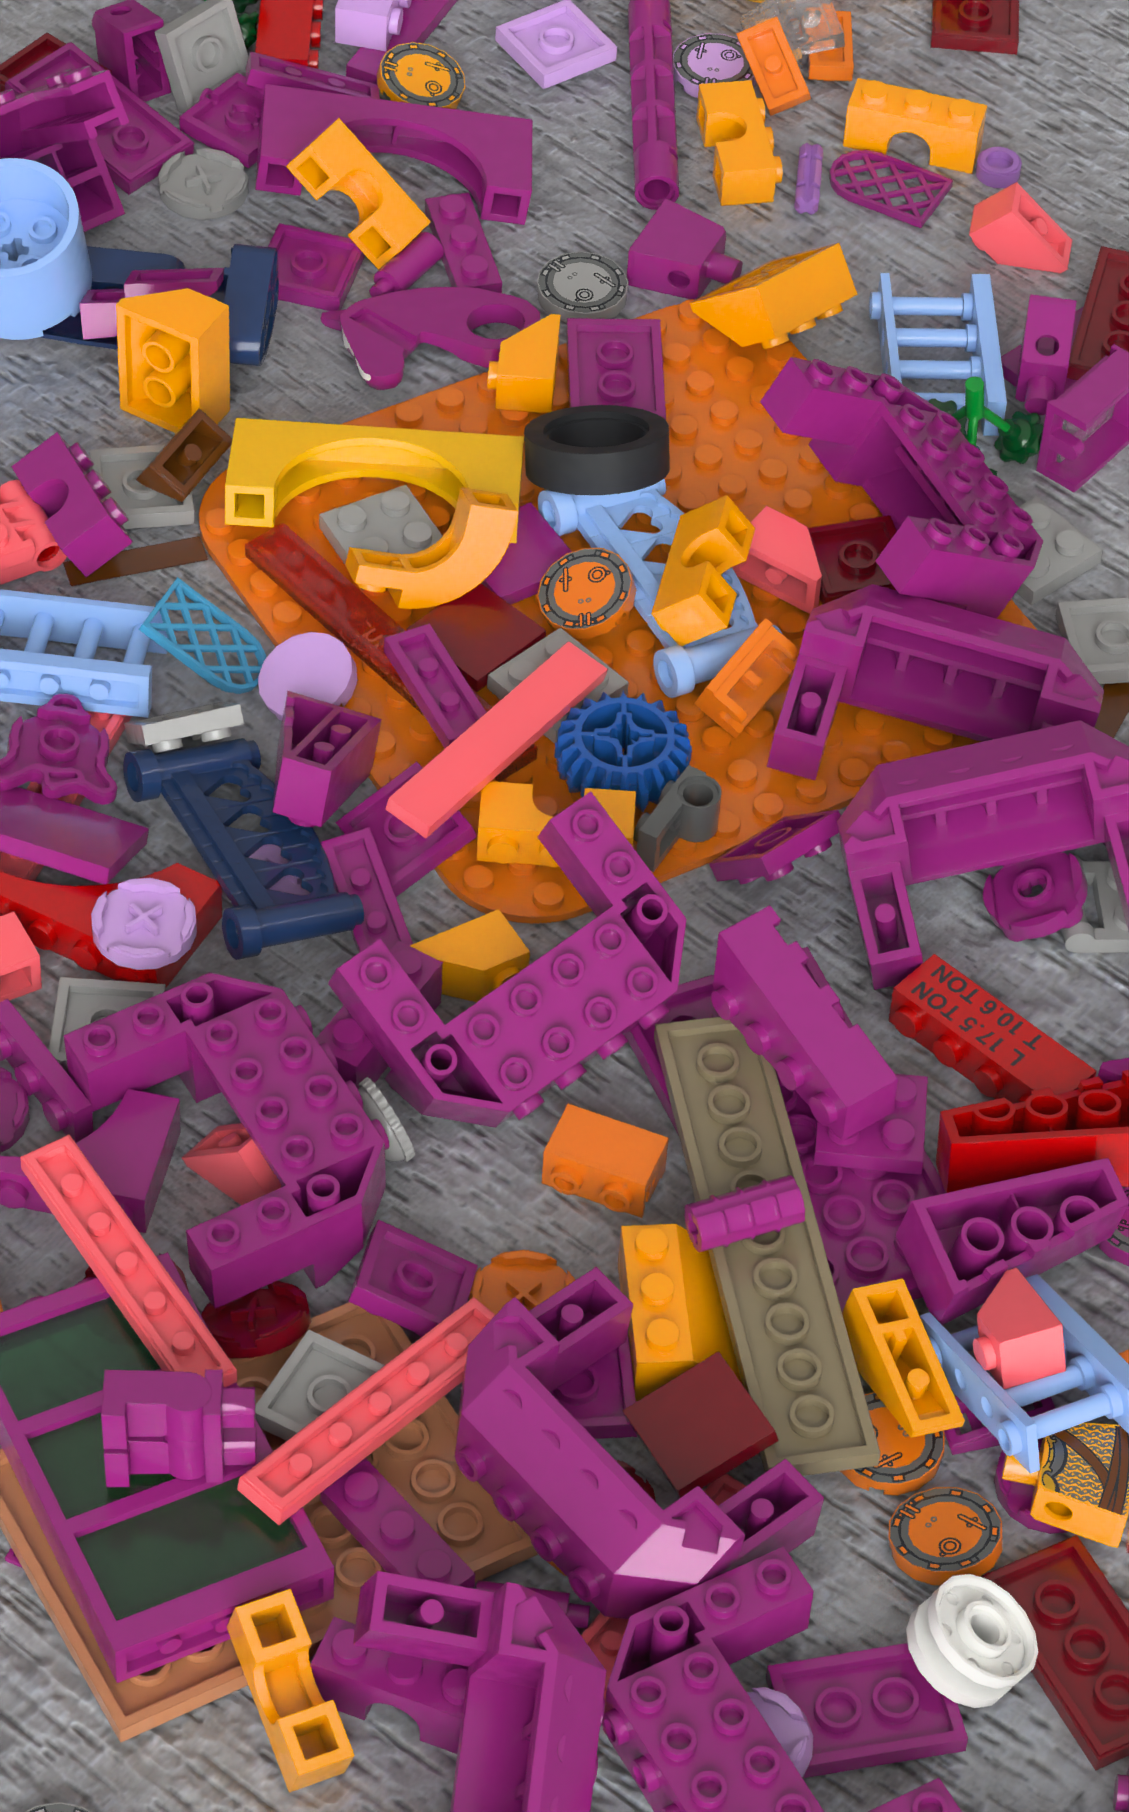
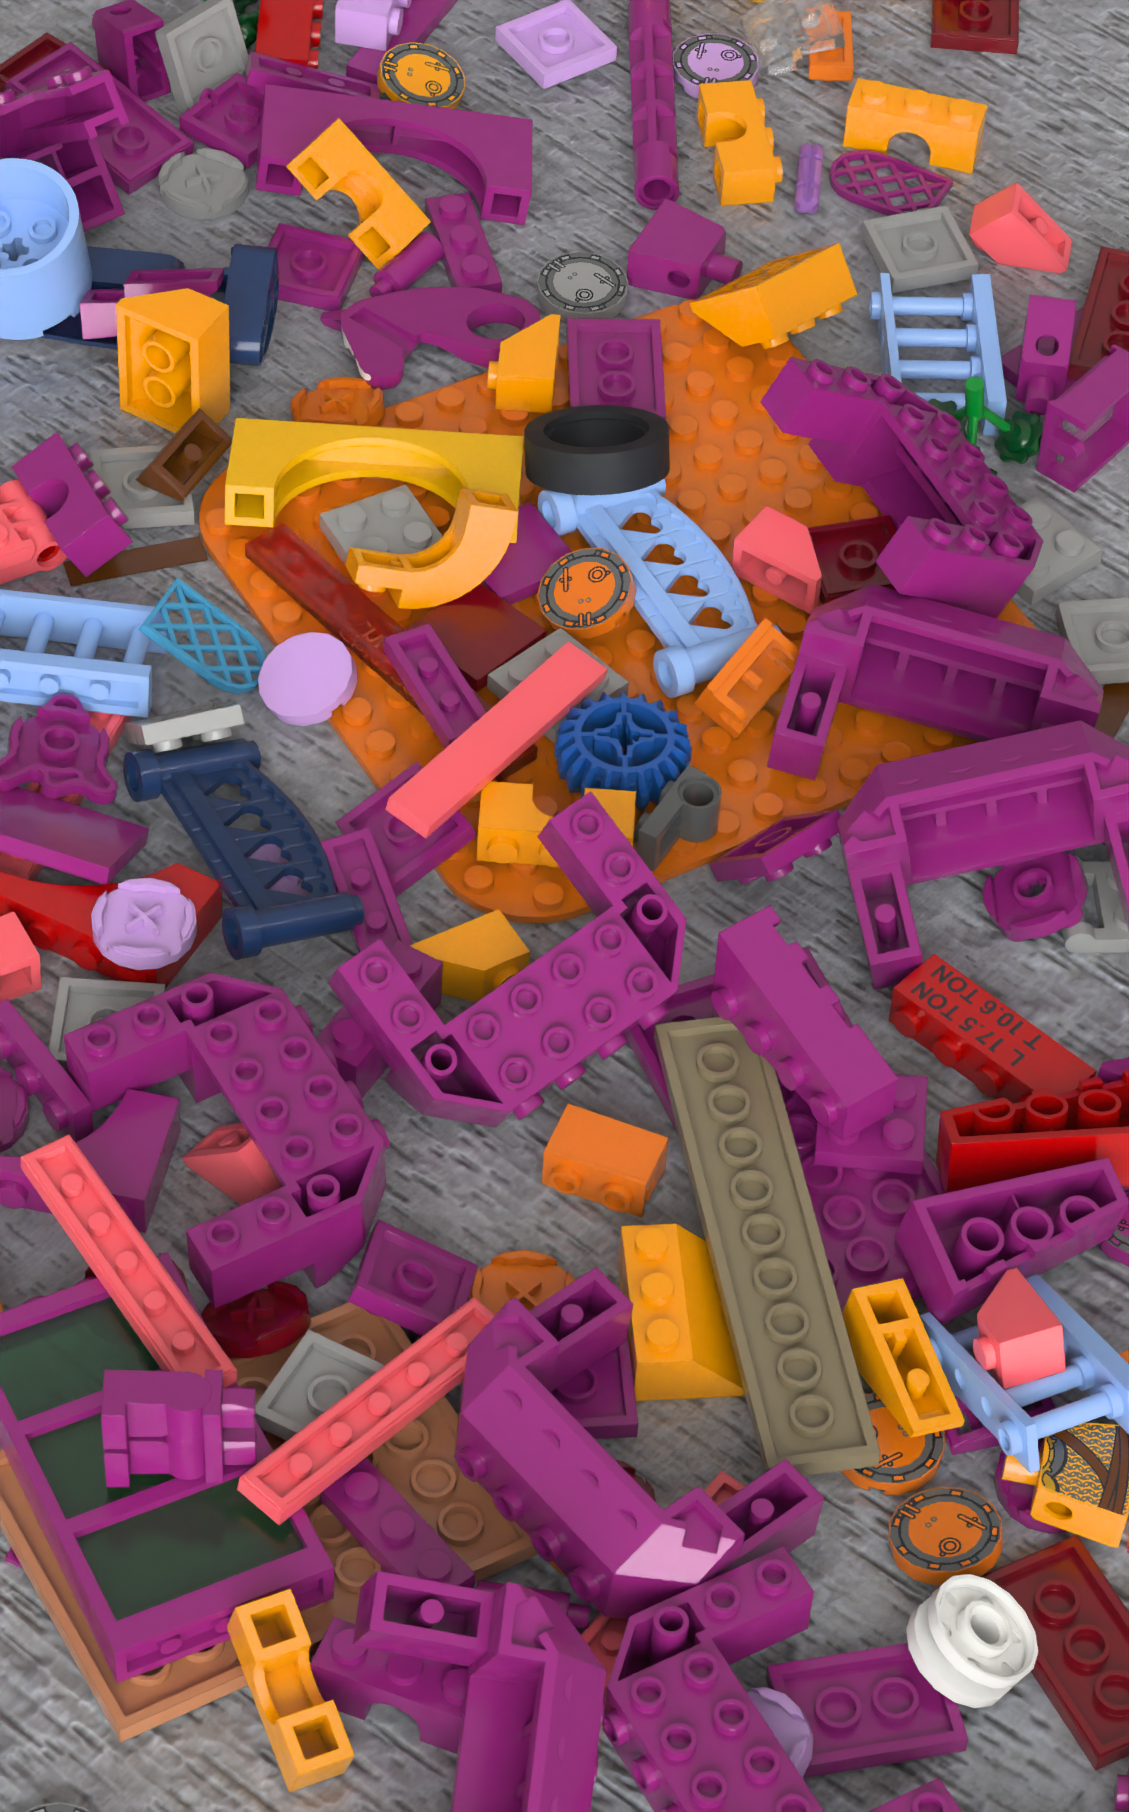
(321, 758): magenta wedge -> none
(339, 402): none -> orange tile
(378, 1108): light grey hat -> none
(692, 593): light orange arch -> none
(700, 1425): dark red tile -> none
(744, 1213): magenta axle -> none
(773, 66): orange plate -> none
(920, 248): none -> light grey plate
(998, 167): medium lavender tile -> none

